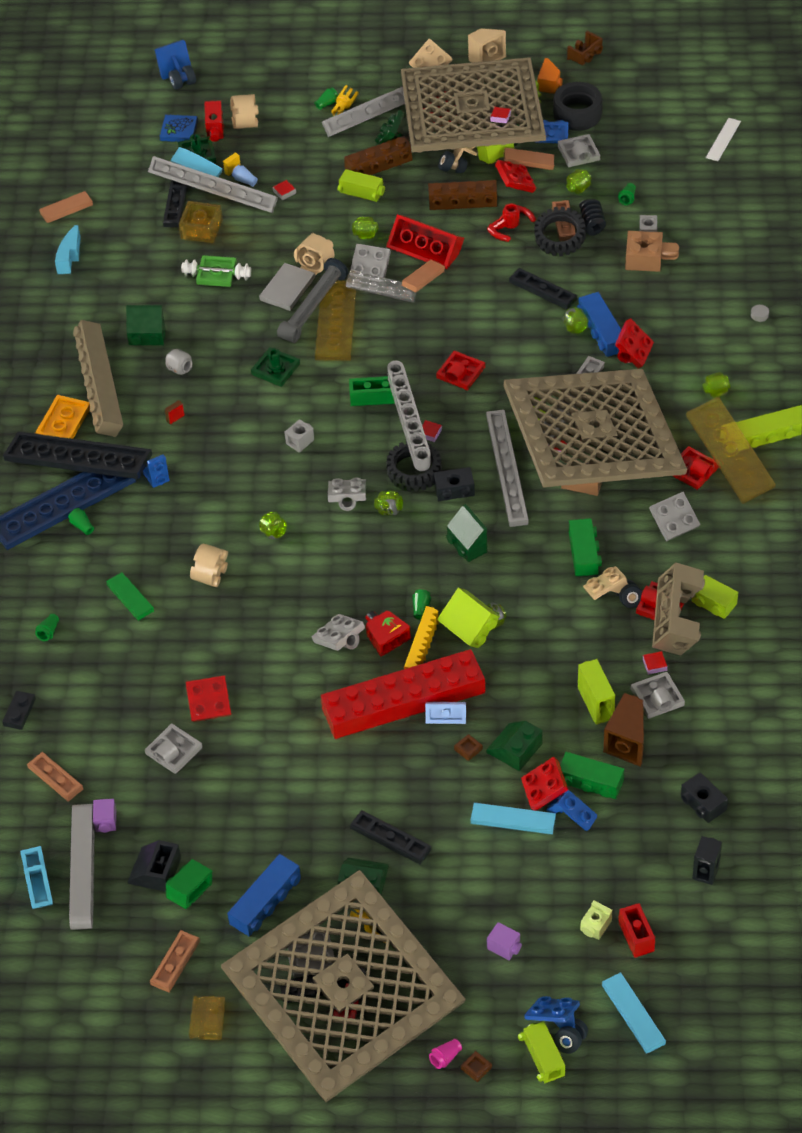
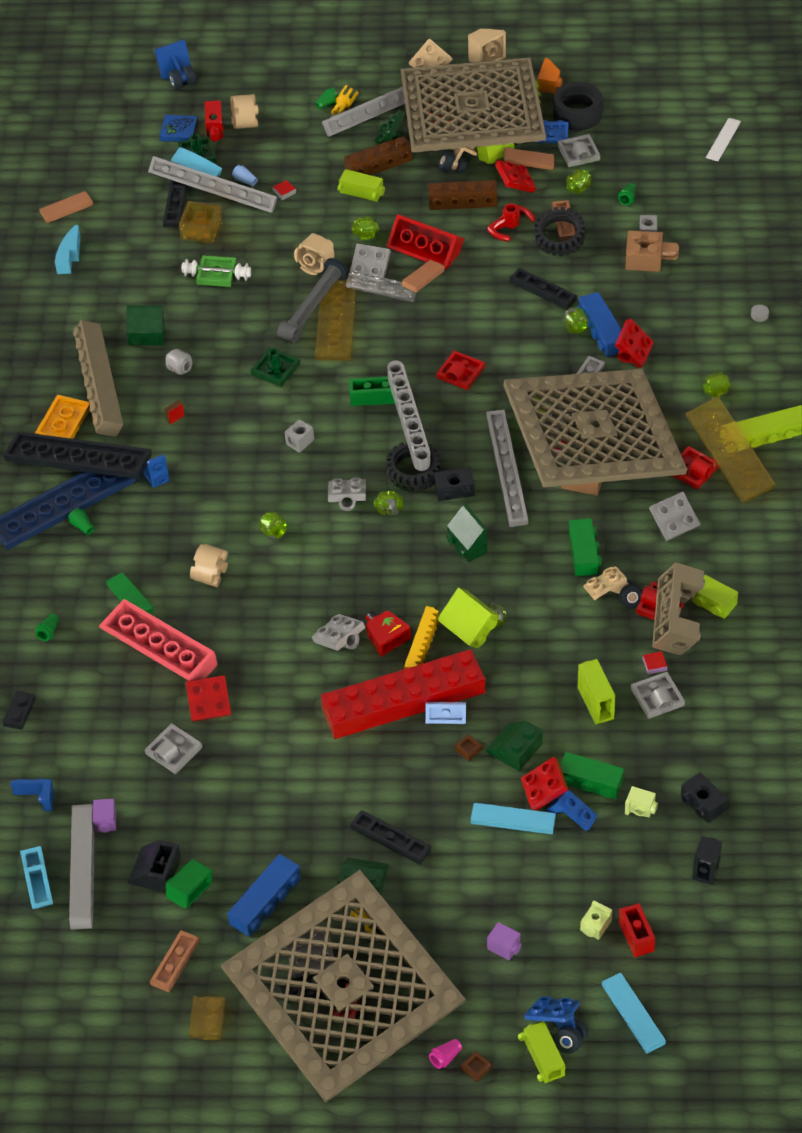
(42, 787): none -> blue bracket
(55, 776): nougat tile -> none
(160, 641): none -> coral slope
(230, 163): yellow tile -> none
(287, 286): light grey tile -> none
(420, 601): green cone -> none
(431, 430): red tile -> none
(500, 115): red tile -> none
(585, 52): reddish brown window -> none
(593, 216): black piece -> none
(626, 731): reddish brown slope -> none
(640, 802): none -> yellowish green brick

